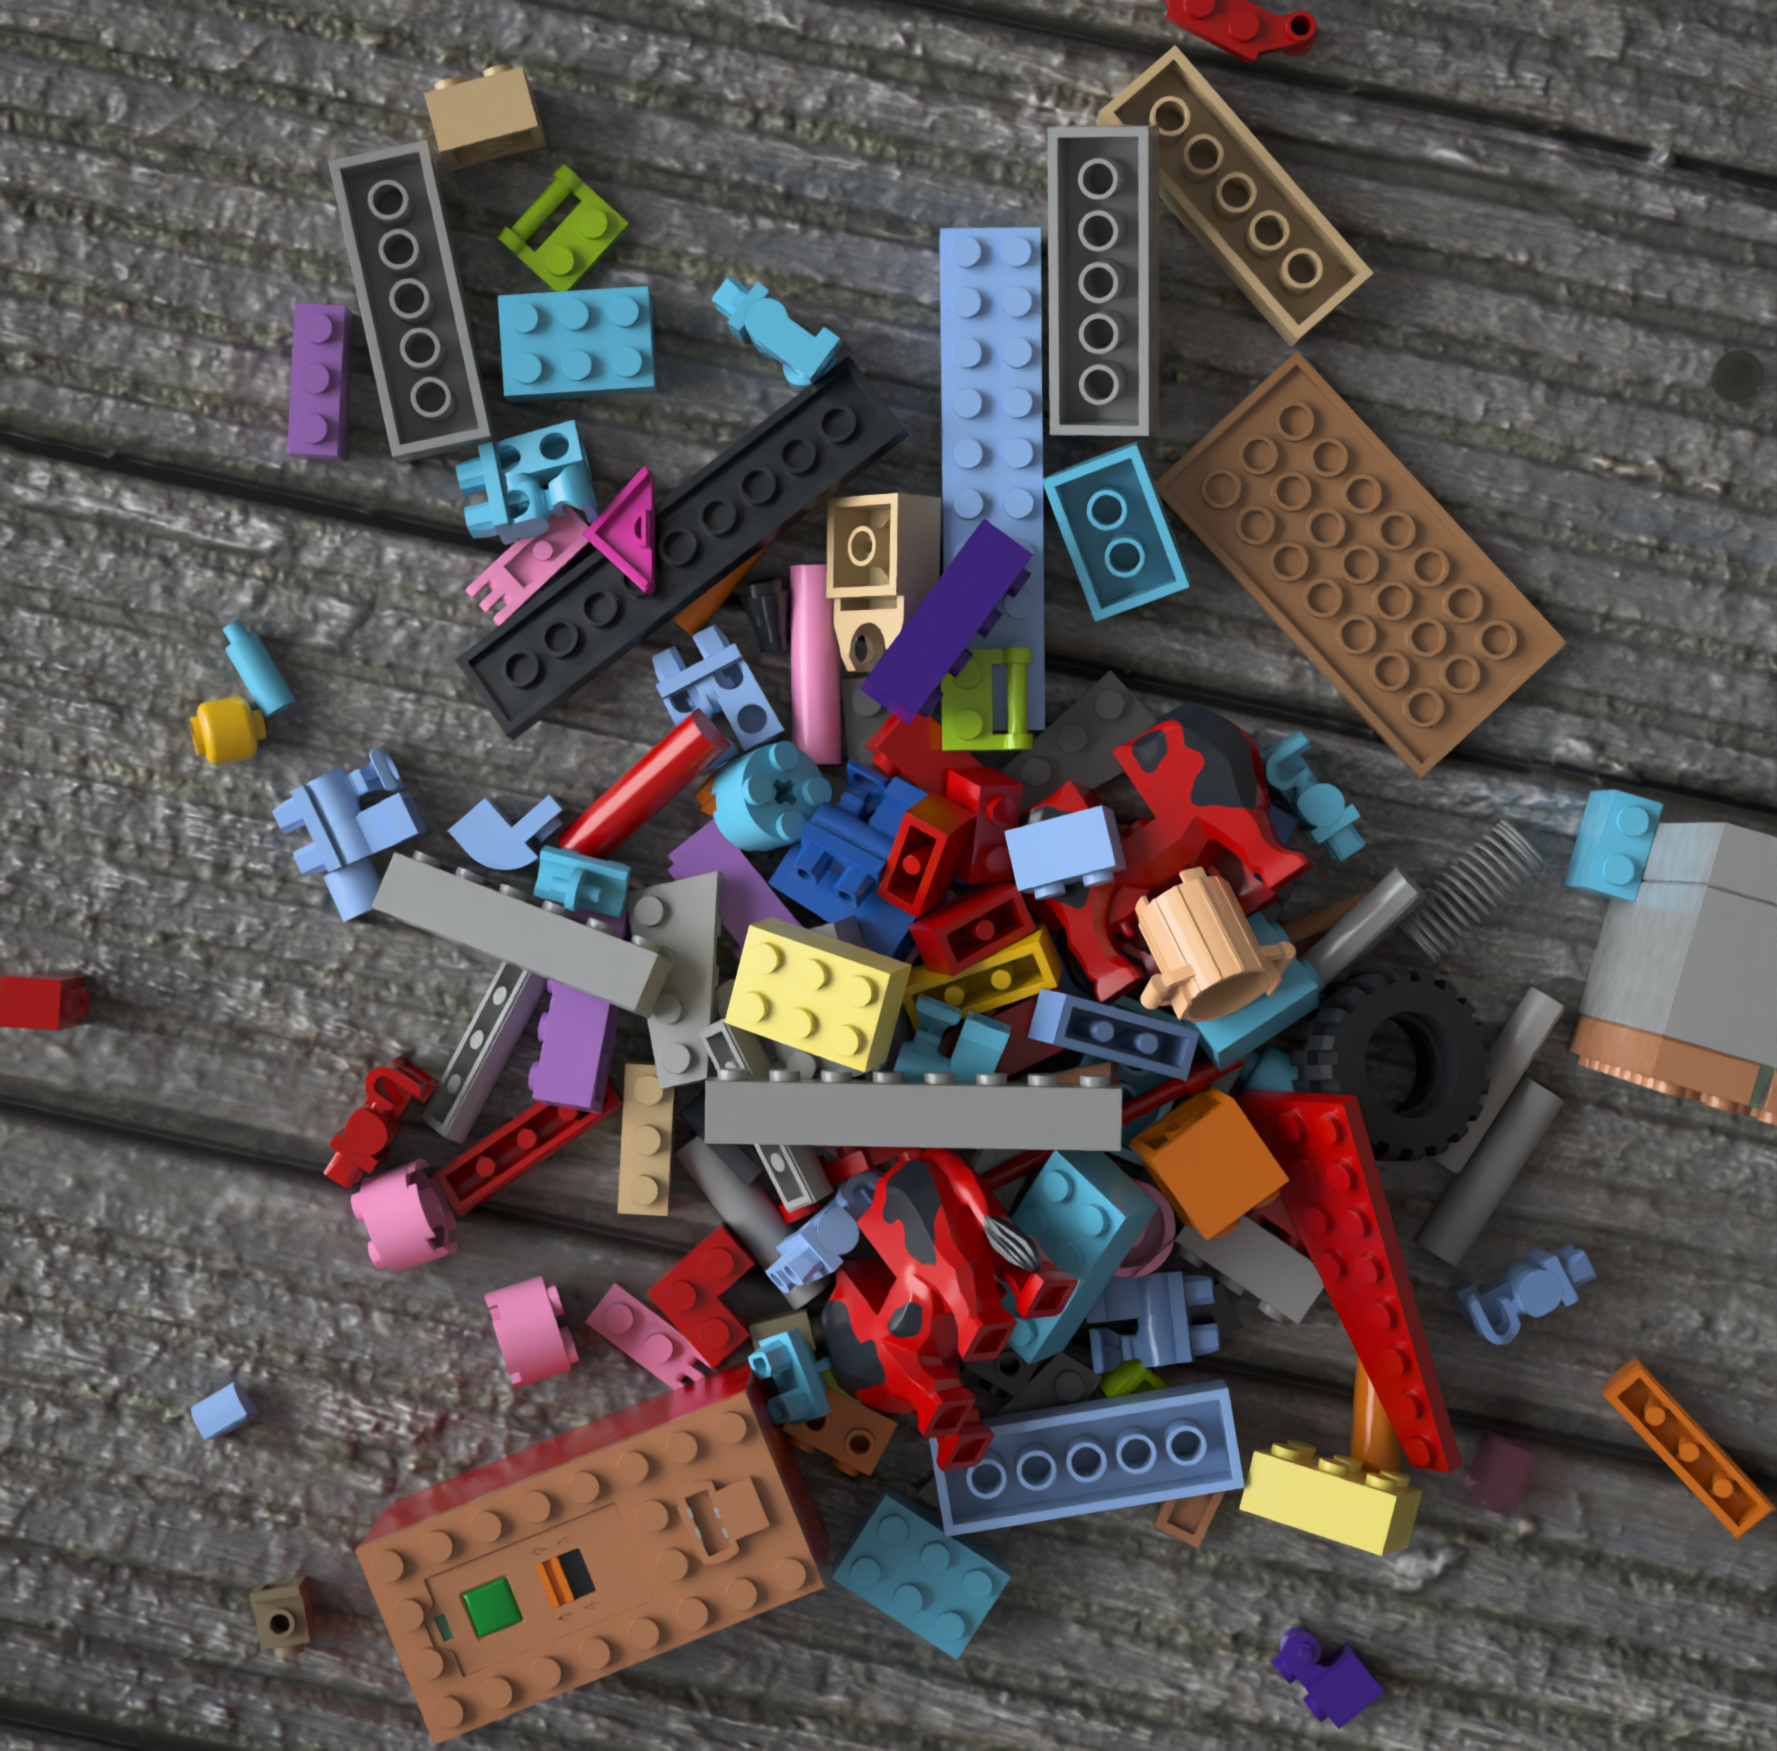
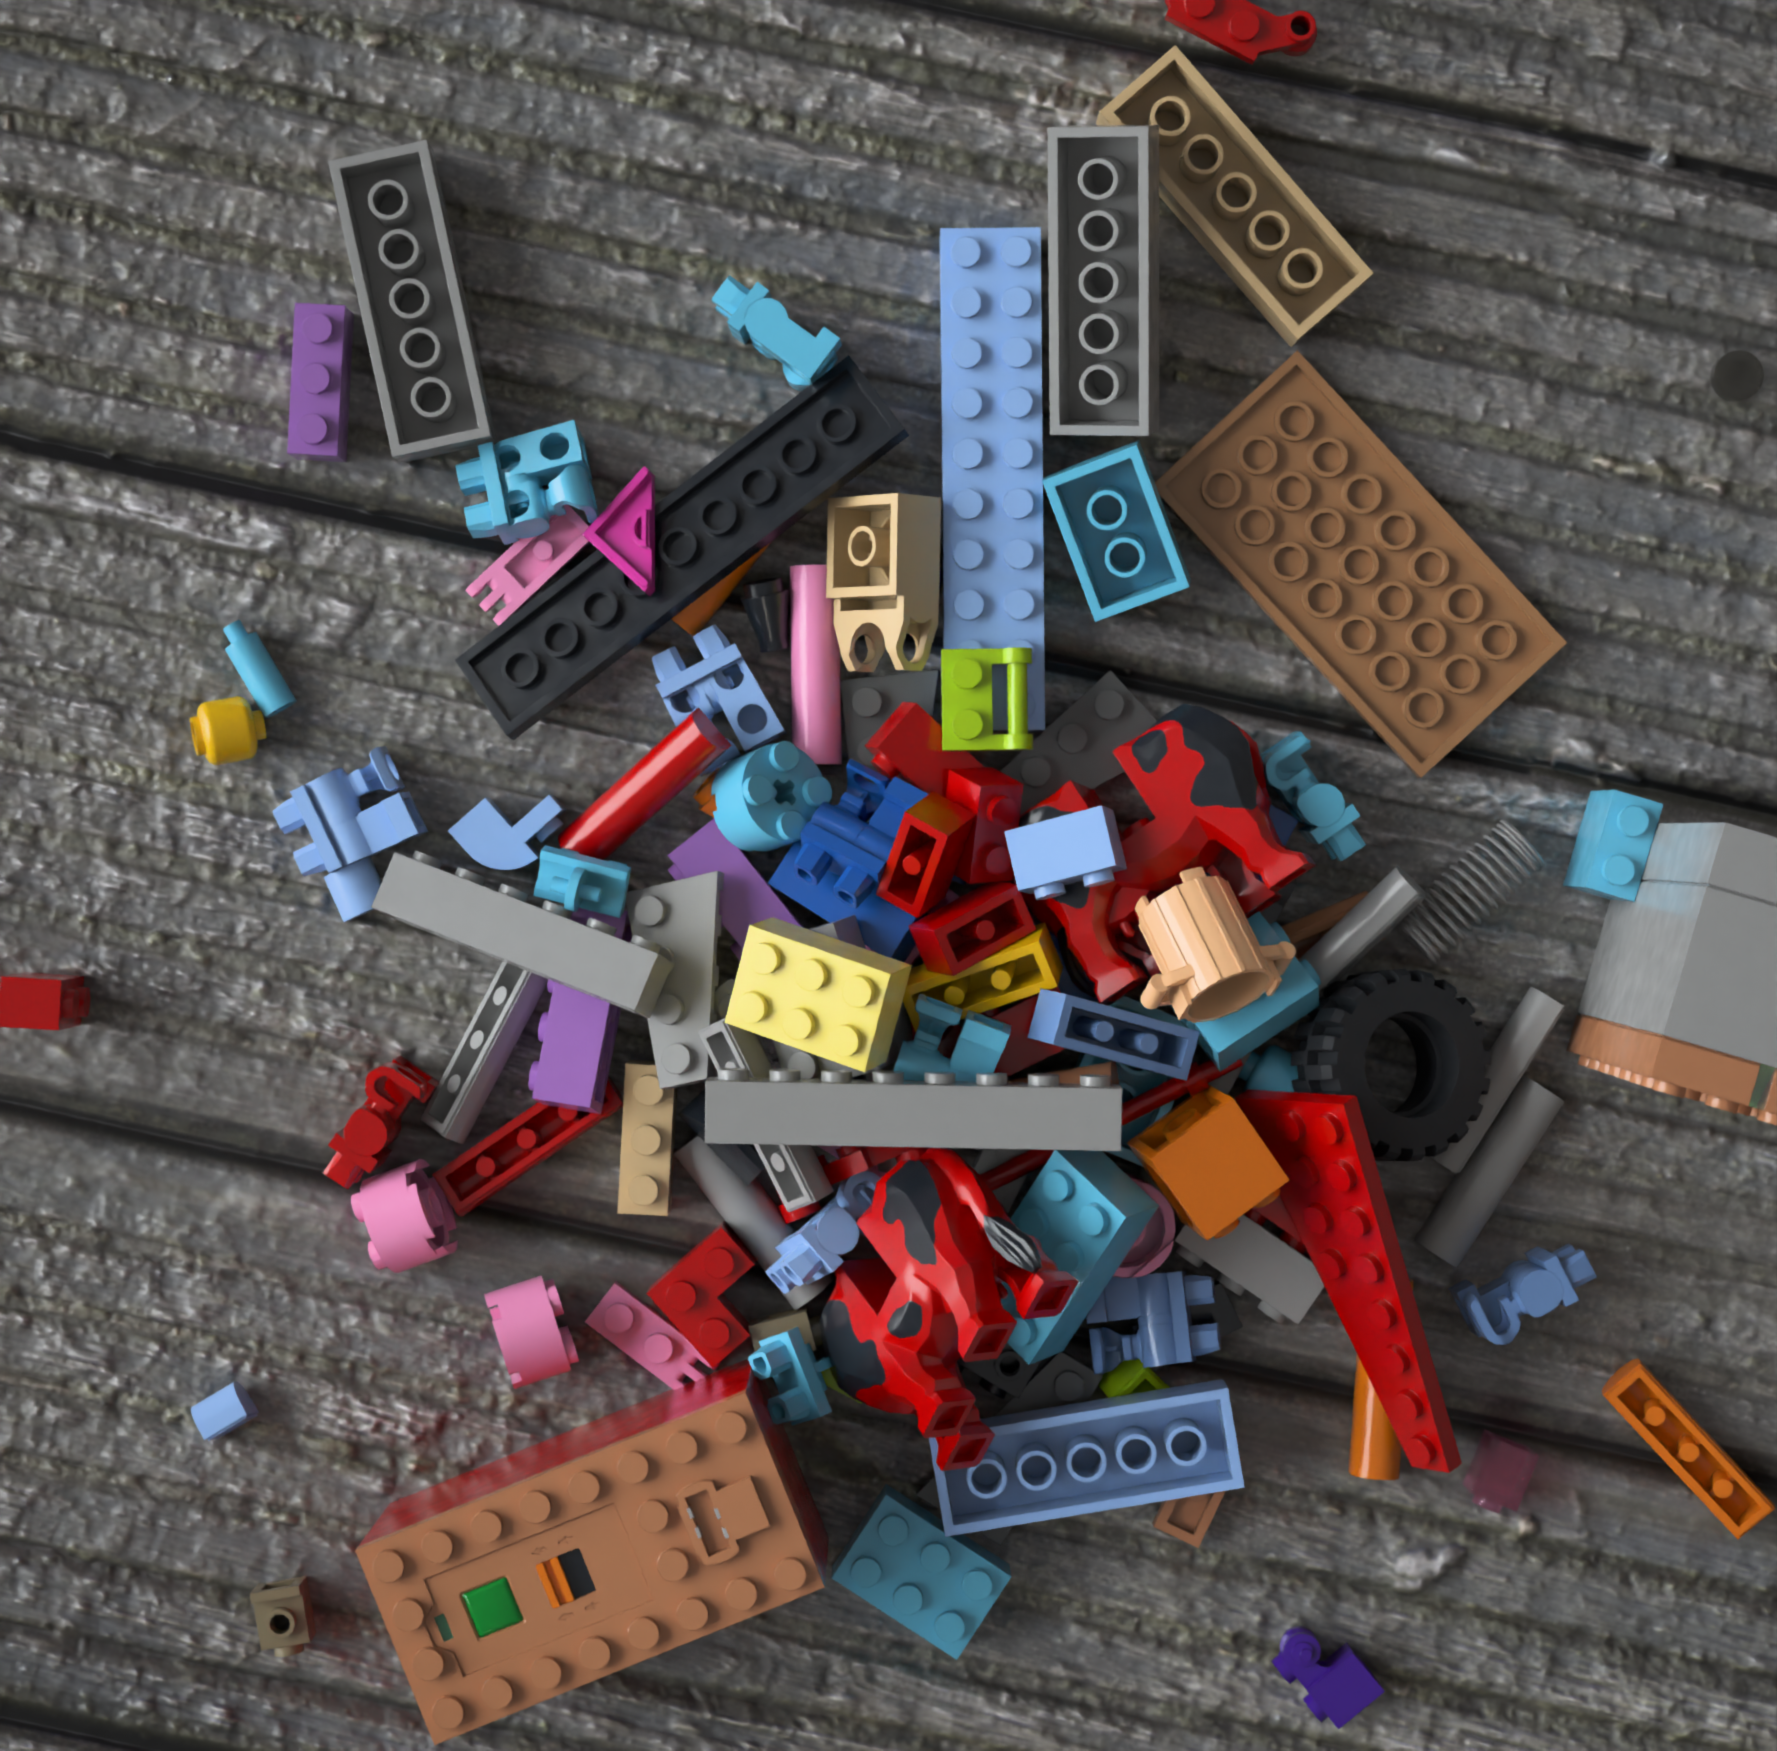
(485, 116): tan brick -> none
(575, 243): lime plate -> none
(578, 344): medium azure brick -> none
(850, 1433): orange brick -> none
(946, 622): dark purple brick -> none
(1332, 1497): light yellow brick -> none

